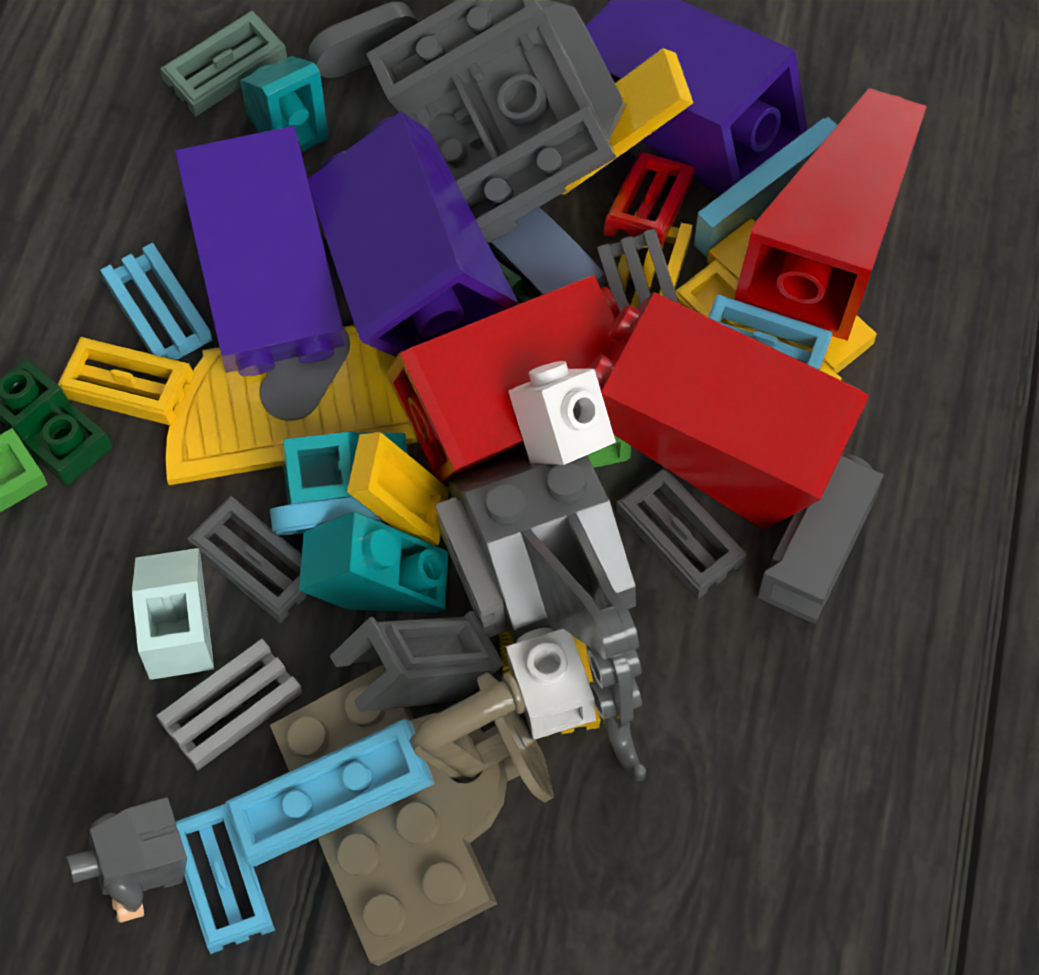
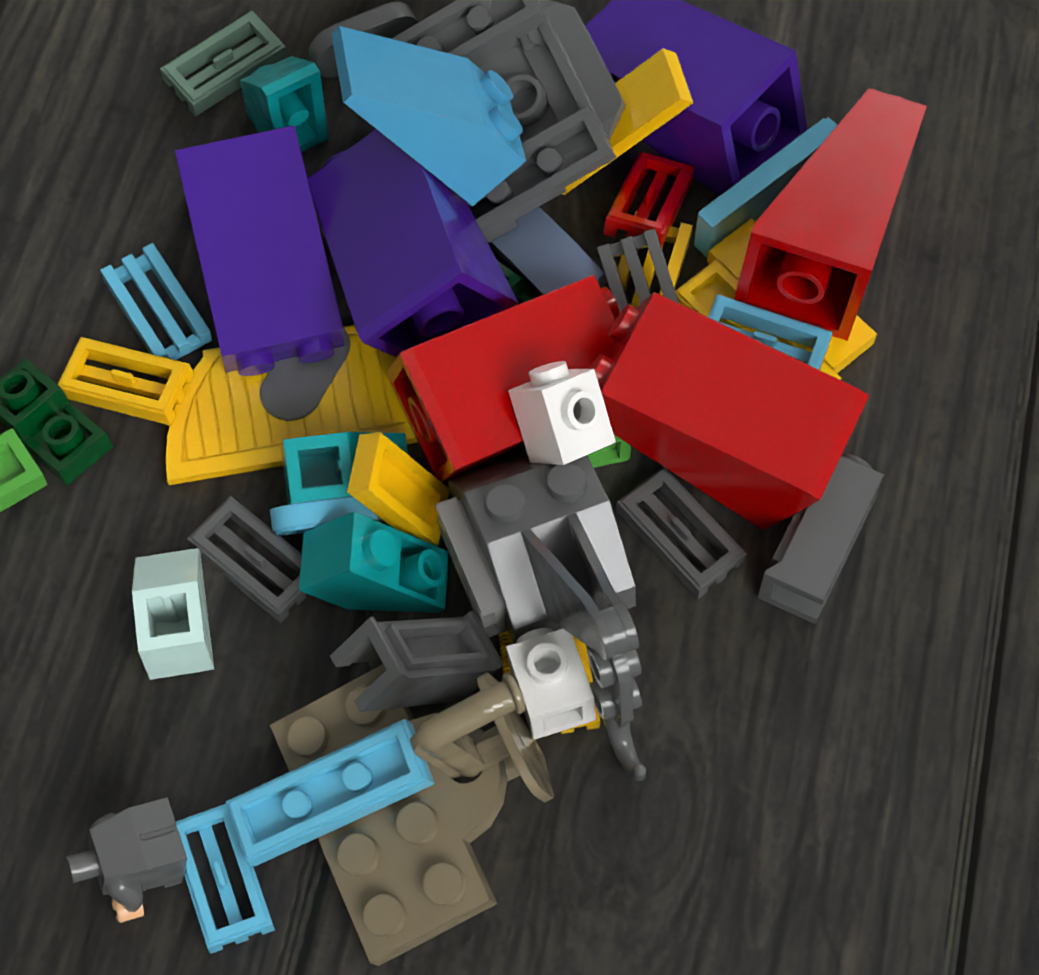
(214, 686): light grey tile -> none
(433, 109): none -> dark azure slope

